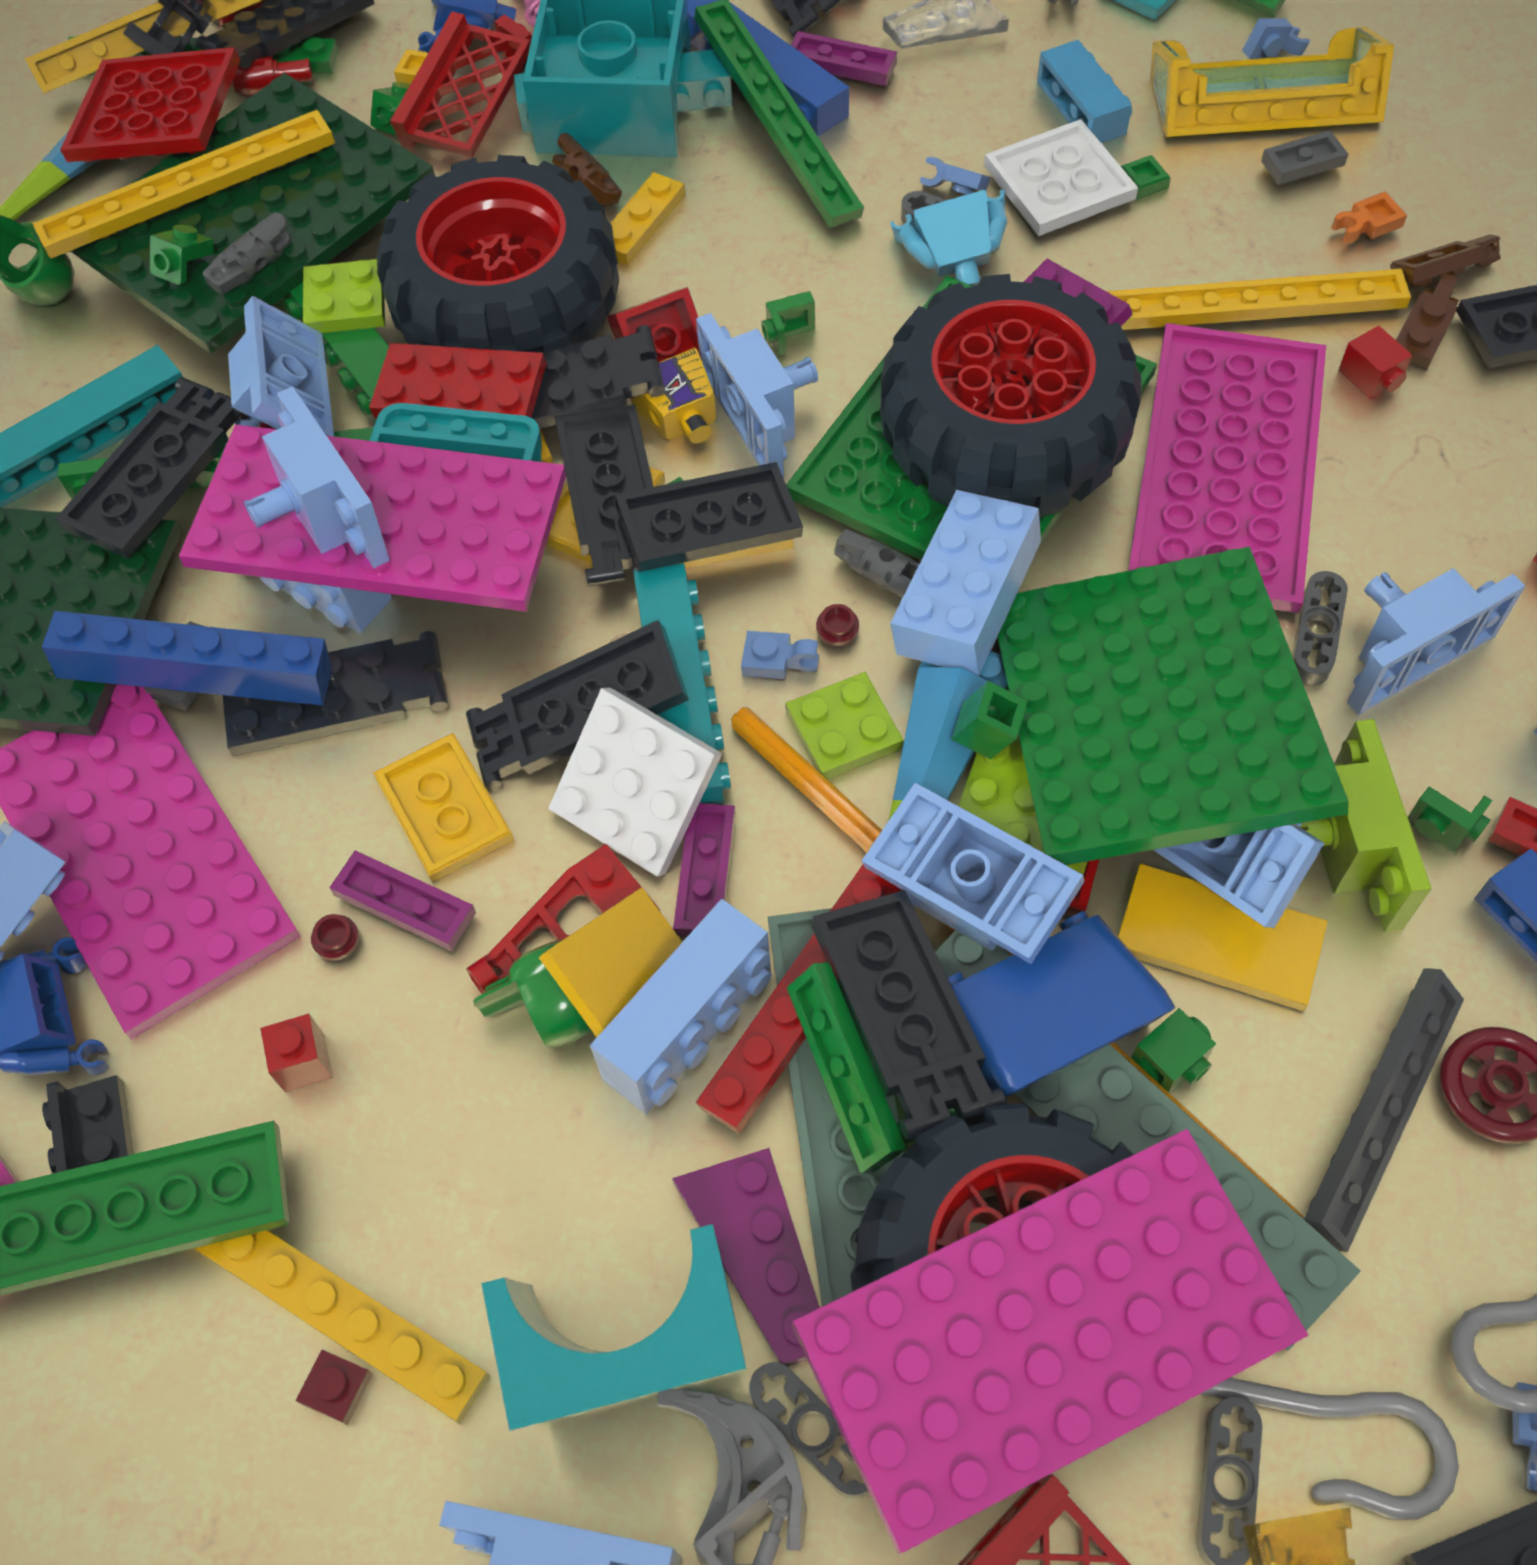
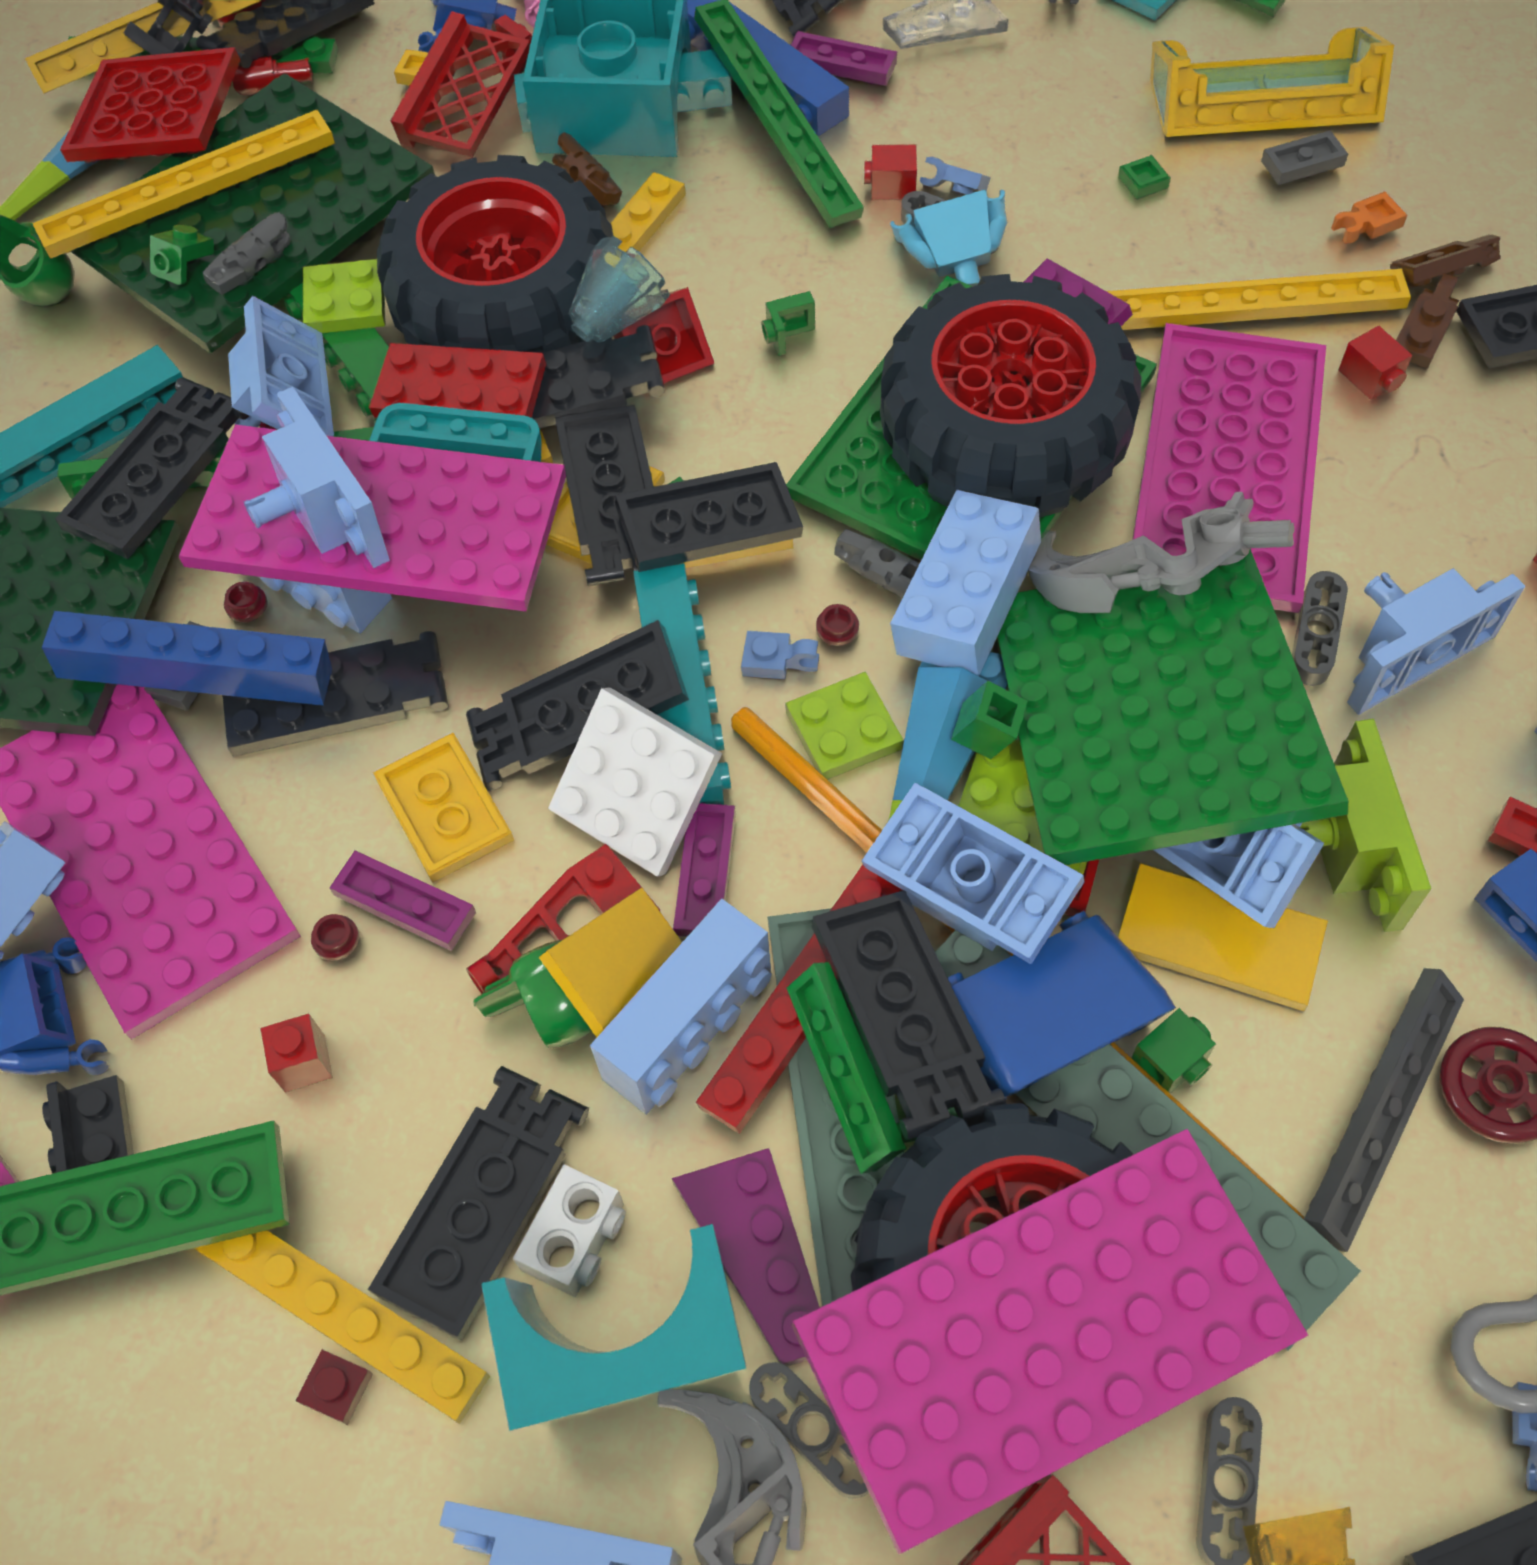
(245, 602): none -> dark red plate
(384, 105): green bracket -> none
(478, 1204): none -> black hinge
(557, 1227): none -> white brick
(615, 291): none -> clear light blue cone
(686, 403): yellow torso -> none
(753, 387): light blue brick -> none
(891, 171): none -> red brick
(1060, 177): white plate -> none
(1084, 90): dark azure brick -> none
(1211, 539): none -> light grey piece
(1271, 36): medium blue plate -> none
(1358, 1405): light grey piece -> none
(1447, 821): green bracket -> none

